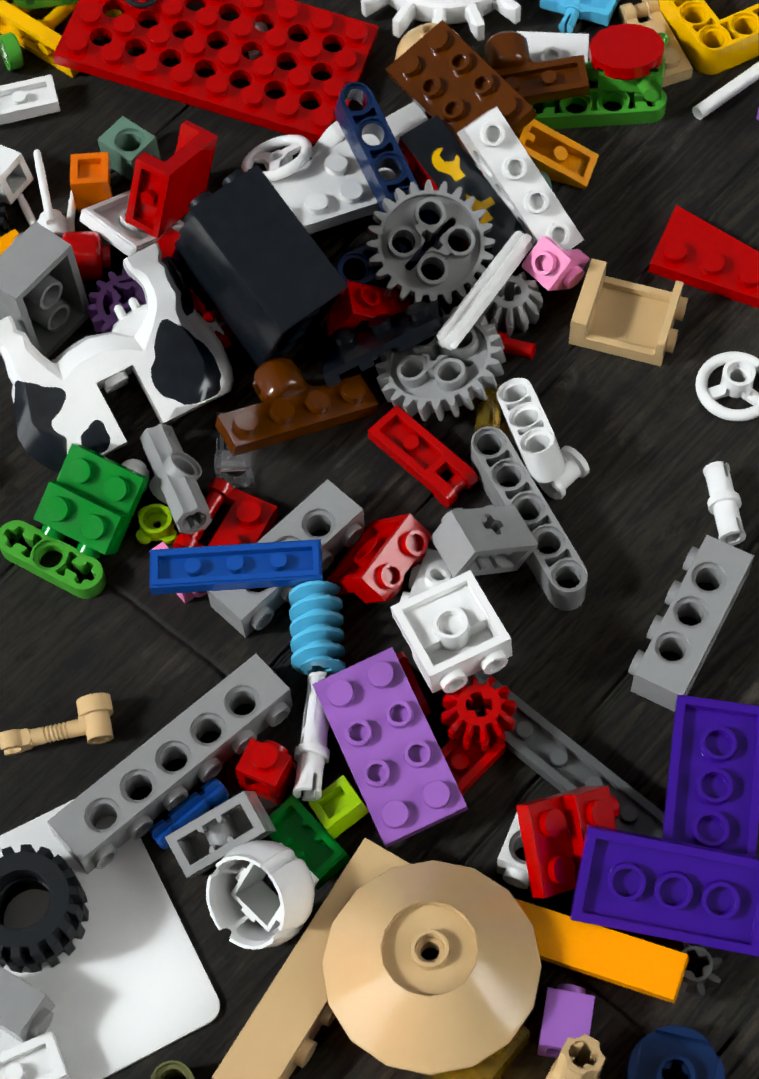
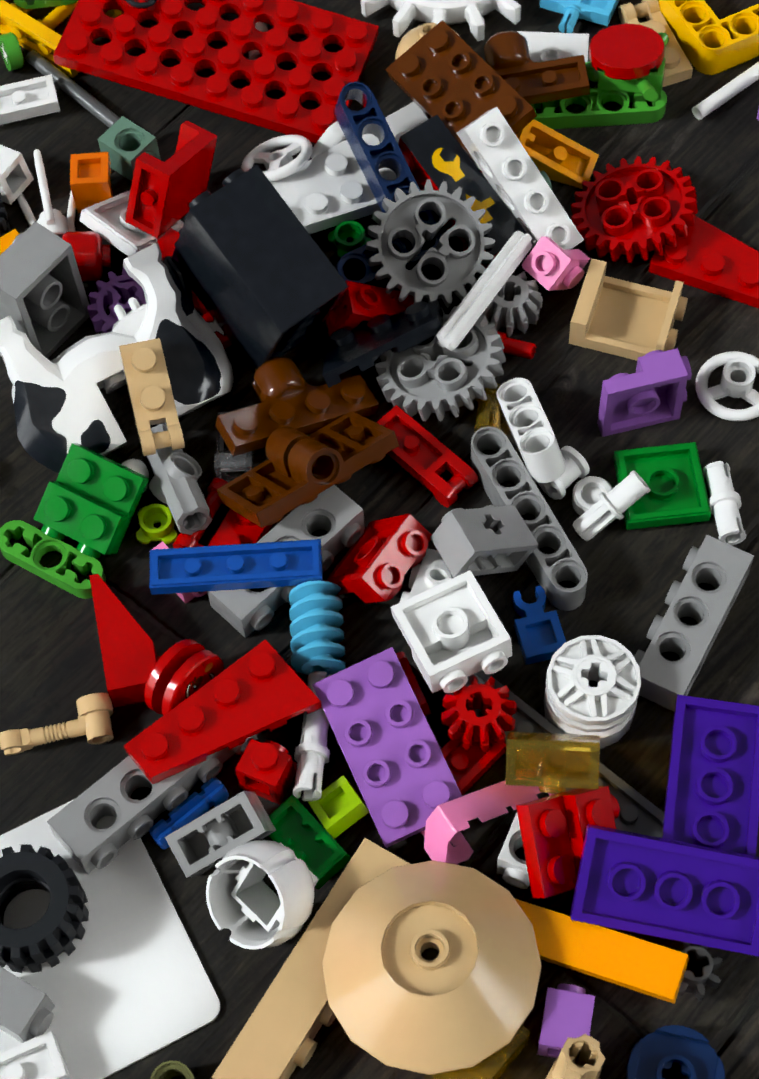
(72, 88): none -> dark grey bar
(124, 645): none -> red slope
(151, 395): none -> tan plate
(180, 674): none -> red head
(236, 704): none -> red wing
(305, 466): none -> reddish brown plate
(346, 232): none -> green plate
(453, 816): none -> bright pink piece
(537, 632): none -> blue plate
(552, 761): none -> clear yellow brick
(586, 709): none -> white wheel
(587, 492): none -> white tile
(611, 506): none -> white axle
(634, 209): none -> red gear
(647, 396): none -> medium lavender plate
(675, 484): none -> green plate

